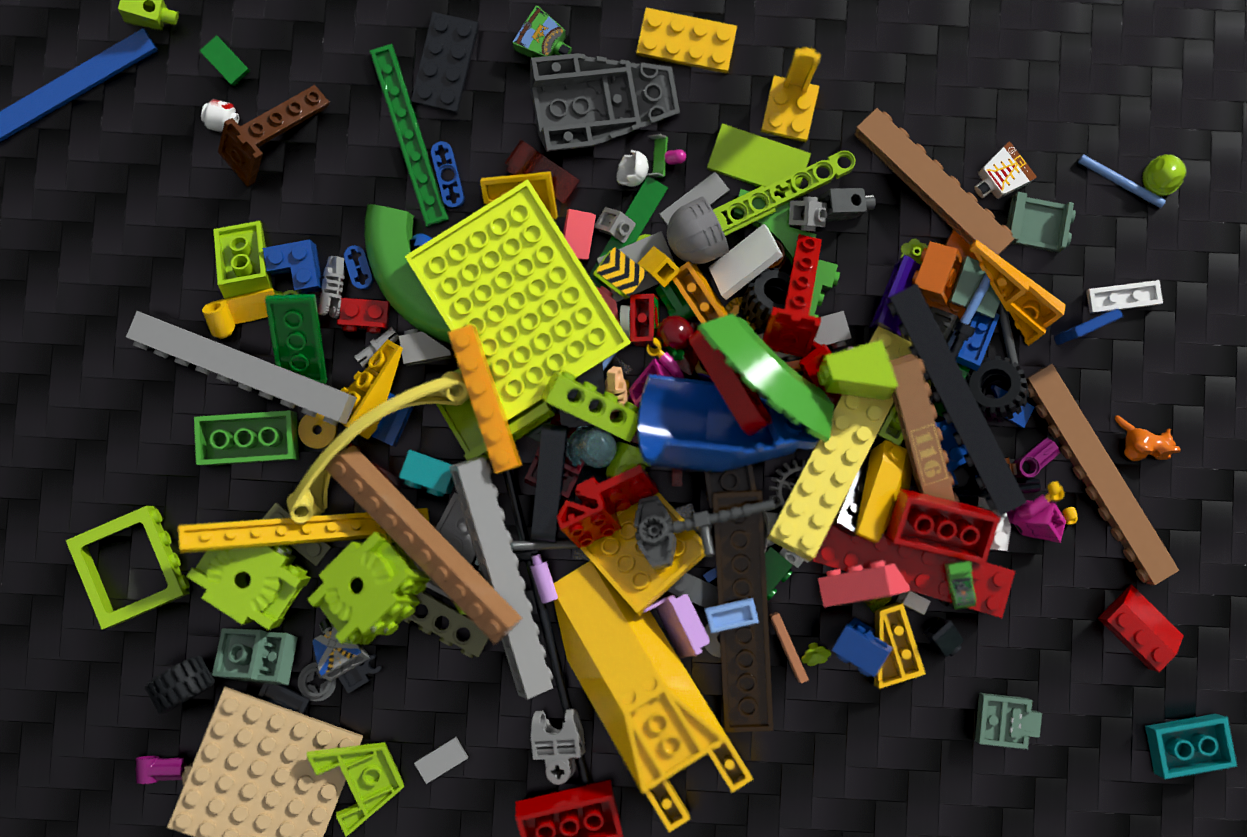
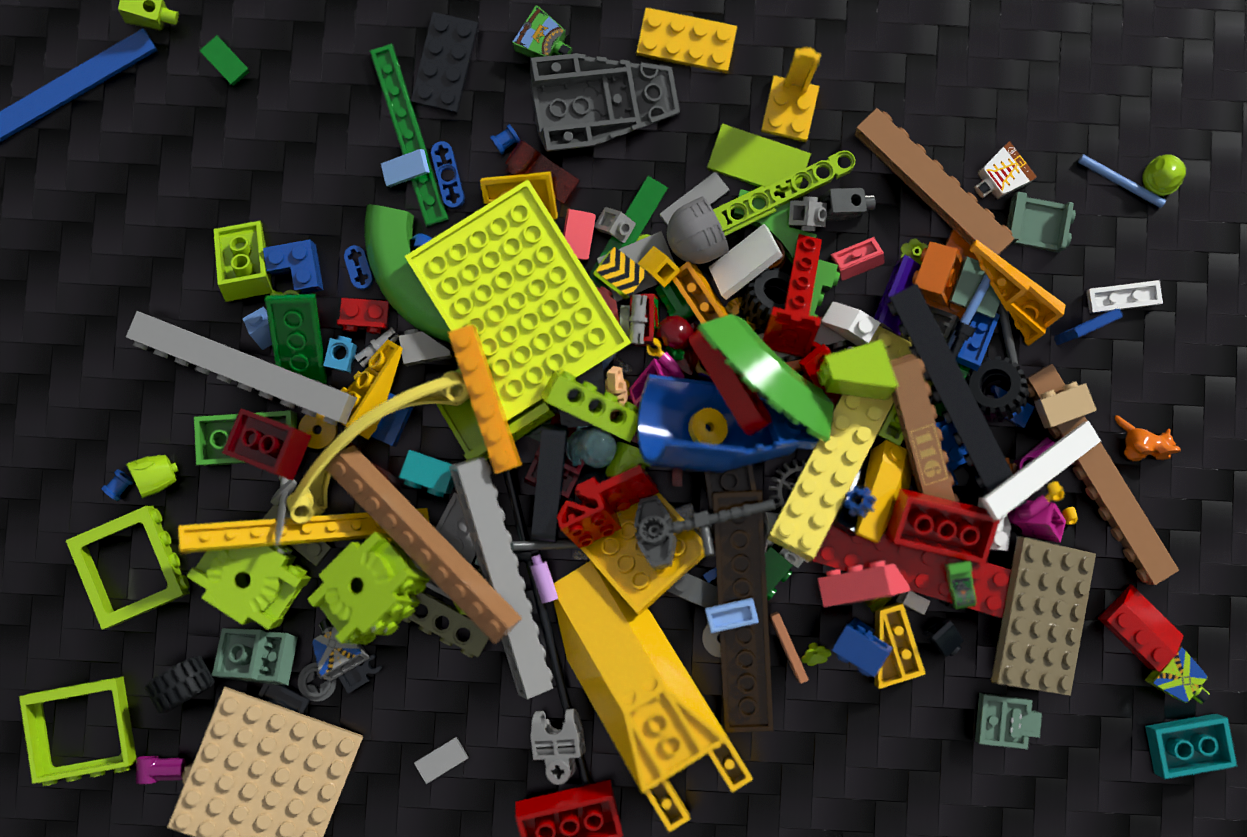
(37, 737): none -> lime piece
(117, 485): none -> blue bush
(152, 474): none -> lime helmet
(216, 113): white head -> none
(227, 312): yellow door -> none
(241, 143): reddish brown bracket -> none
(258, 327): none -> medium blue brick
(267, 444): none -> dark red slope
(280, 497): none -> light grey sword
(332, 287): light grey hinge -> none
(344, 364): none -> dark azure brick
(369, 774): lime wing -> none
(405, 167): none -> light blue tile
(505, 139): none -> blue bush
(632, 169): white hair -> none
(637, 319): none -> light grey pin
(662, 156): piece -> none
(681, 624): lavender piece -> none
(715, 420): none -> yellow piece
(850, 323): none -> white slope
(858, 258): none -> coral slope
(865, 507): none -> blue gear
(1040, 470): none -> white tile
(1043, 616): none -> dark tan plate
(1065, 405): none -> tan brick
(1181, 679): none -> torso

